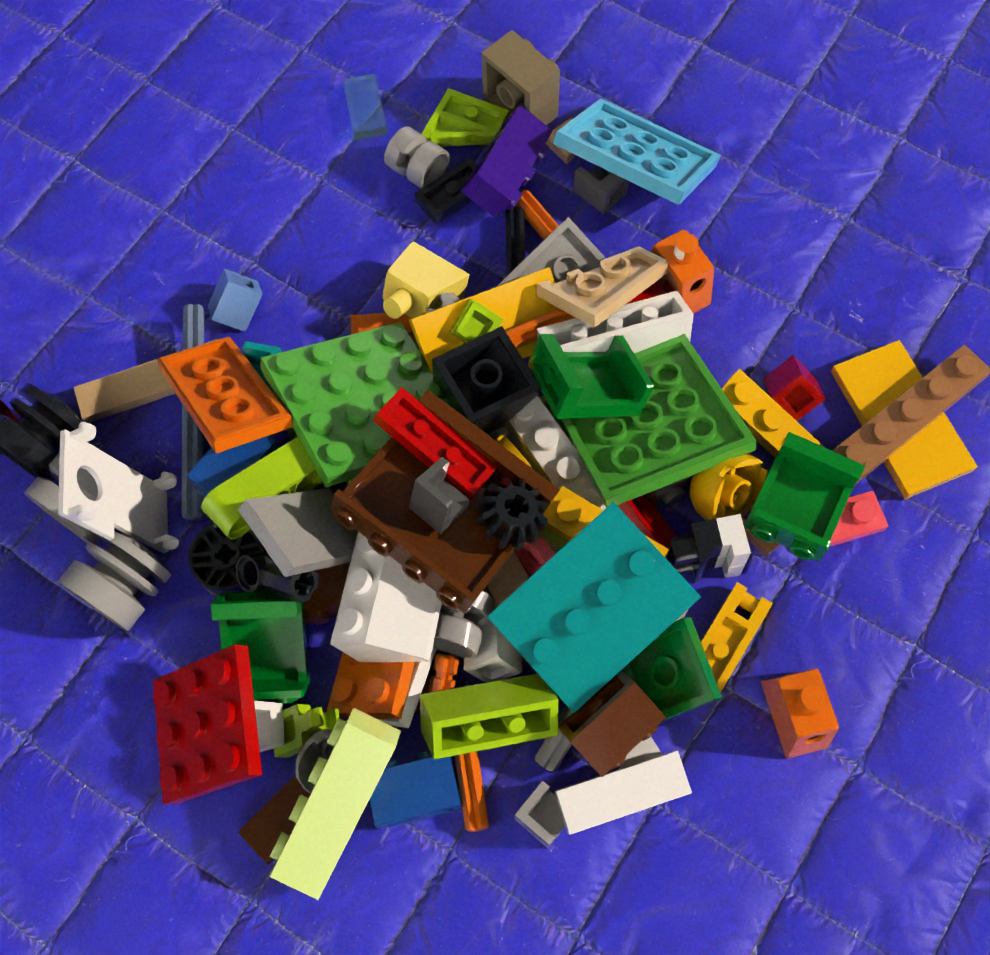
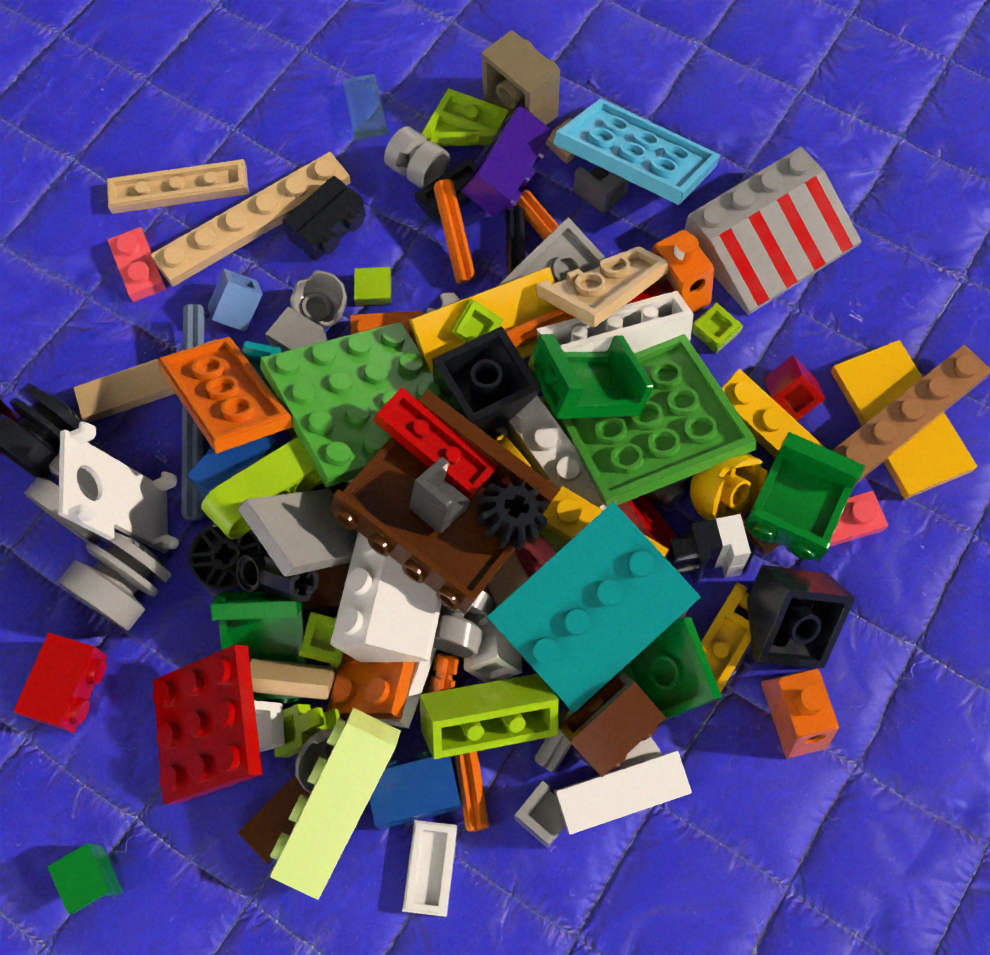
(61, 683): none -> red brick
(84, 877): none -> green panel
(136, 264): none -> coral plate
(177, 186): none -> tan tile
(244, 221): none -> tan plate
(291, 678): none -> tan tile
(294, 331): none -> light grey brick
(317, 640): none -> lime panel
(320, 298): none -> light grey hair
(325, 218): none -> black brick
(372, 286): none -> lime tile
(418, 281): light yellow torso -> none
(430, 868): none -> white tile
(454, 231): none -> orange axle
(716, 328): none -> lime tile
(773, 230): none -> light grey slope
(796, 616): none -> black slope

